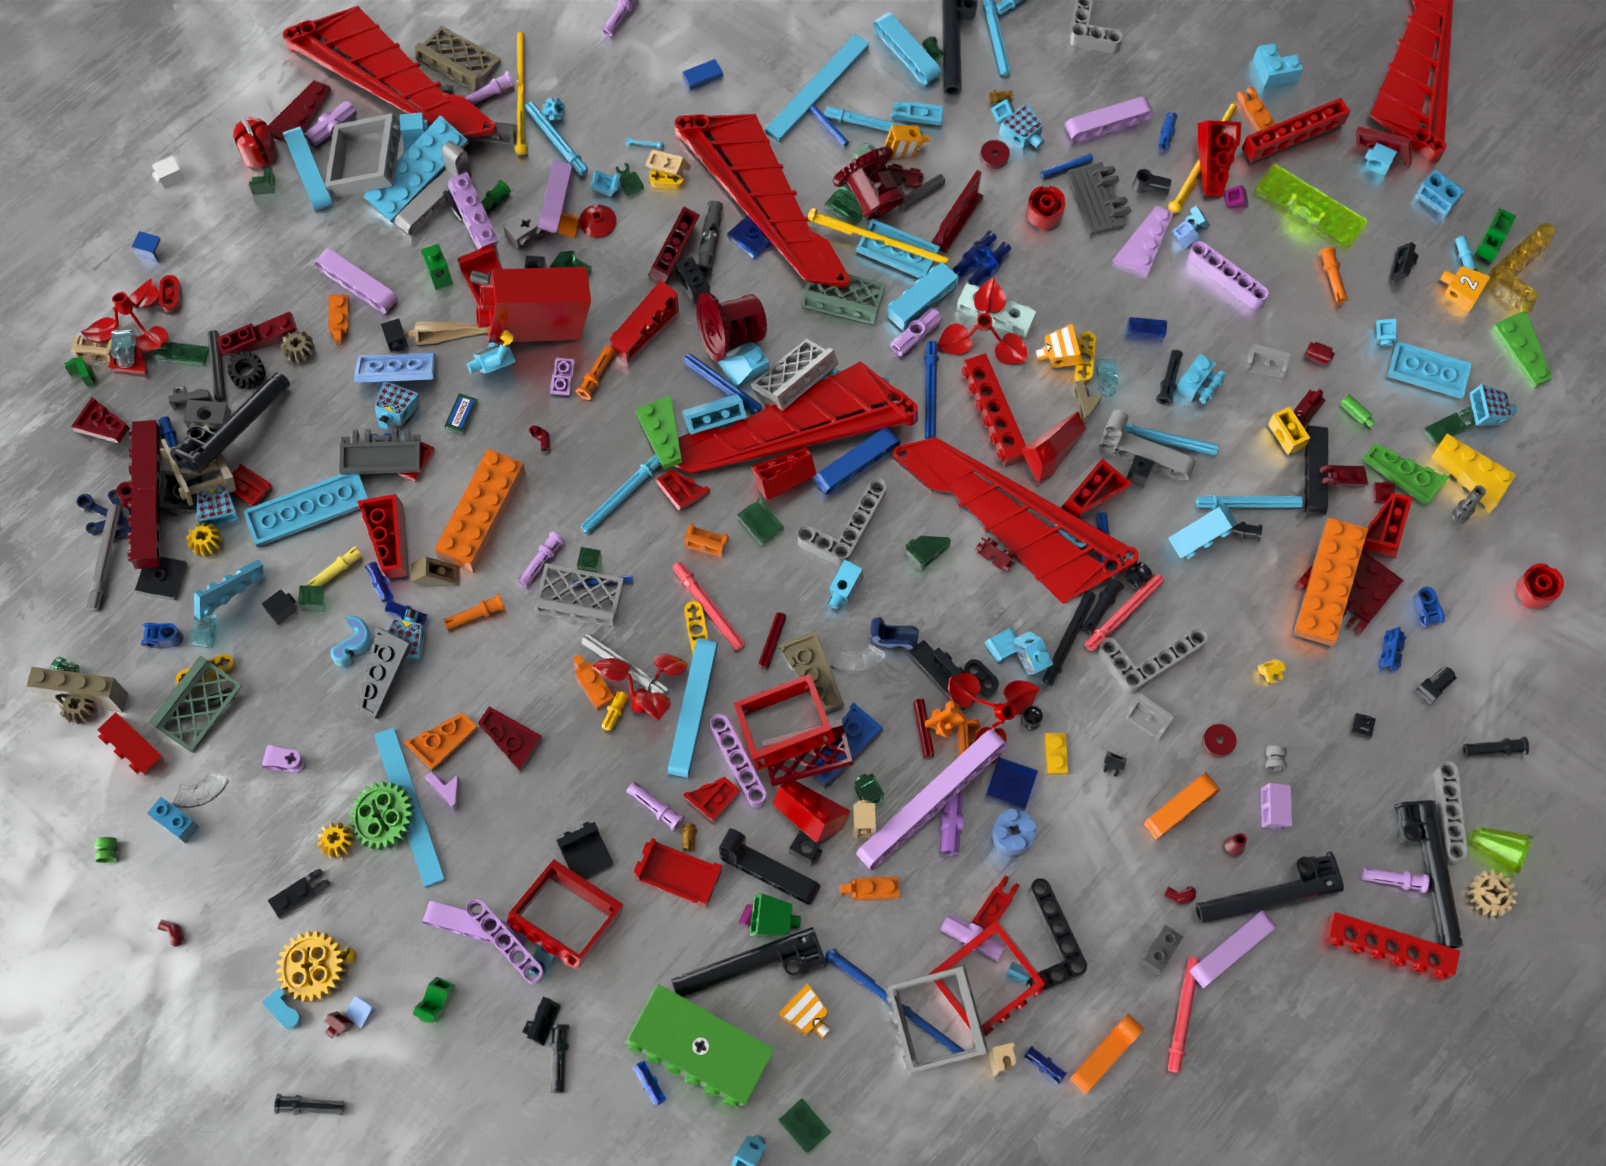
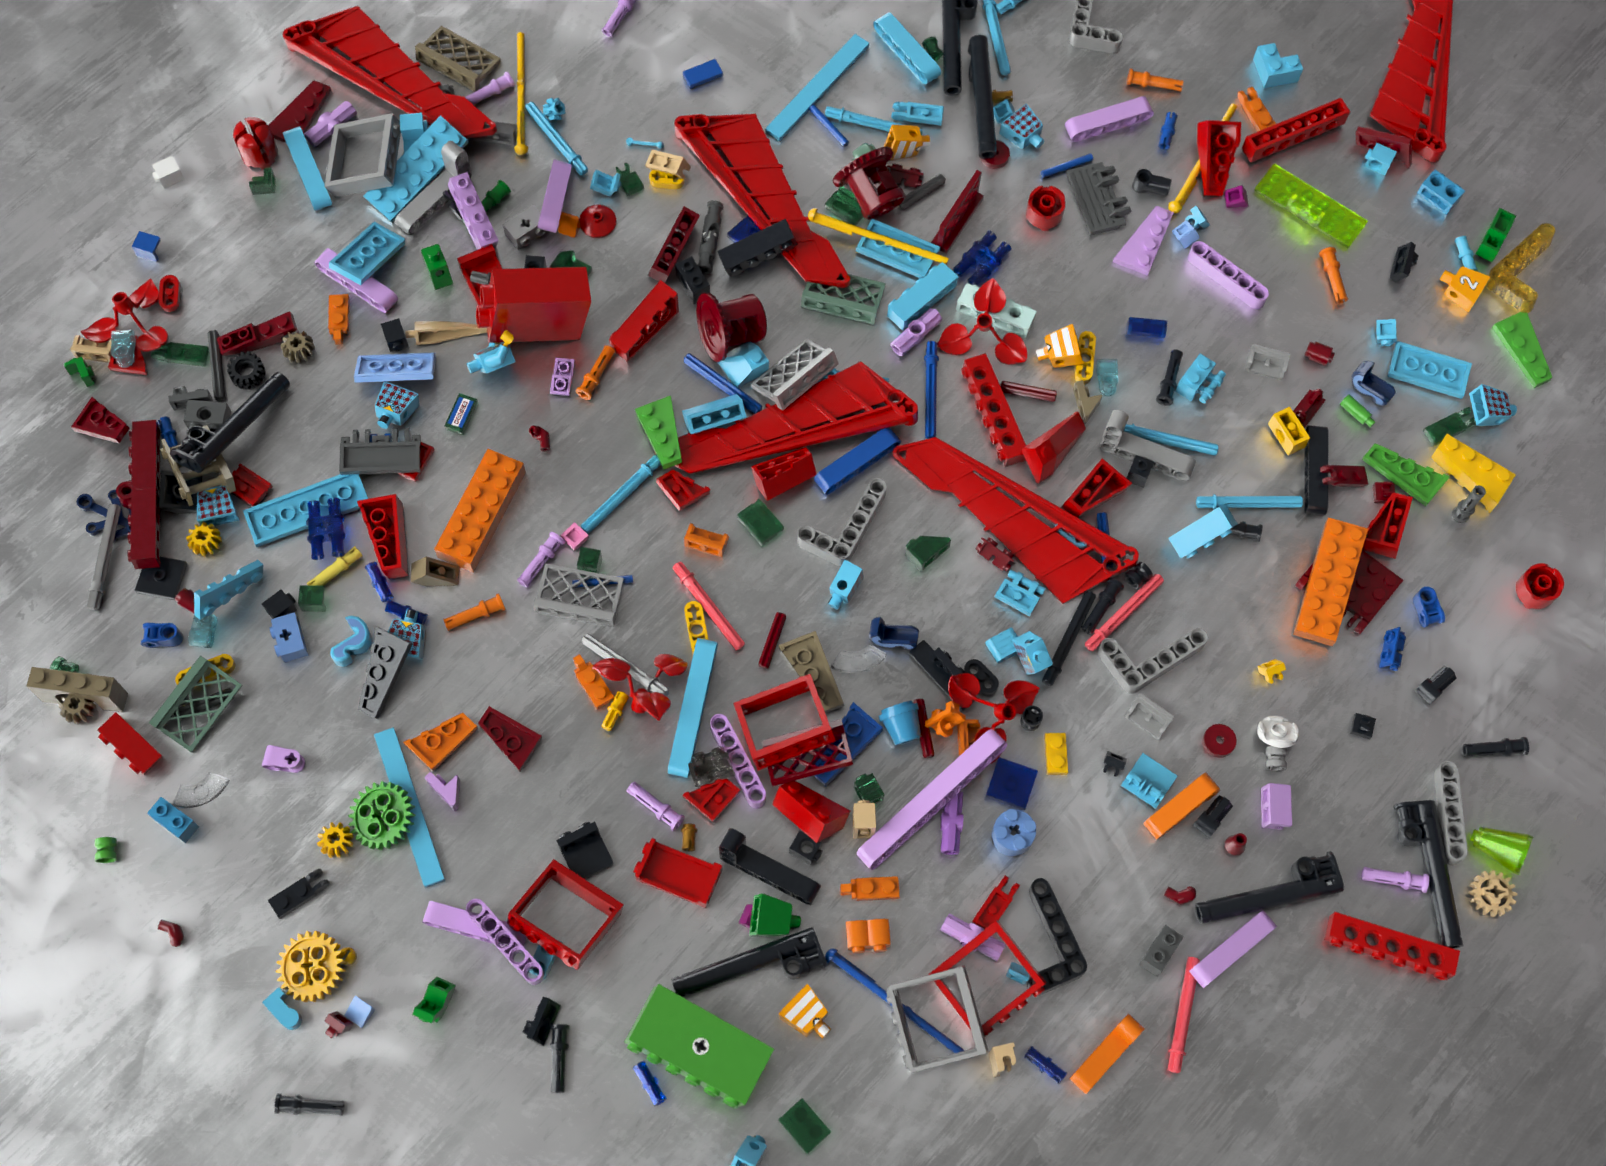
(186, 599): none -> dark red cone
(294, 647): none -> medium blue brick
(334, 529): none -> clear blue pin
(367, 253): none -> medium azure plate
(574, 536): none -> bright pink plate
(710, 766): none -> clear smoke cylinder
(757, 248): none -> black brick
(868, 935): none -> orange brick
(901, 722): none -> dark azure piece
(980, 76): none -> black piece
(1017, 597): none -> medium azure plate
(1028, 391): none -> dark red axle
(1145, 79): none -> orange pin
(1149, 780): none -> medium azure hinge
(1211, 818): none -> black piece
(1278, 732): none -> white tile
(1372, 385): none -> dark blue animal

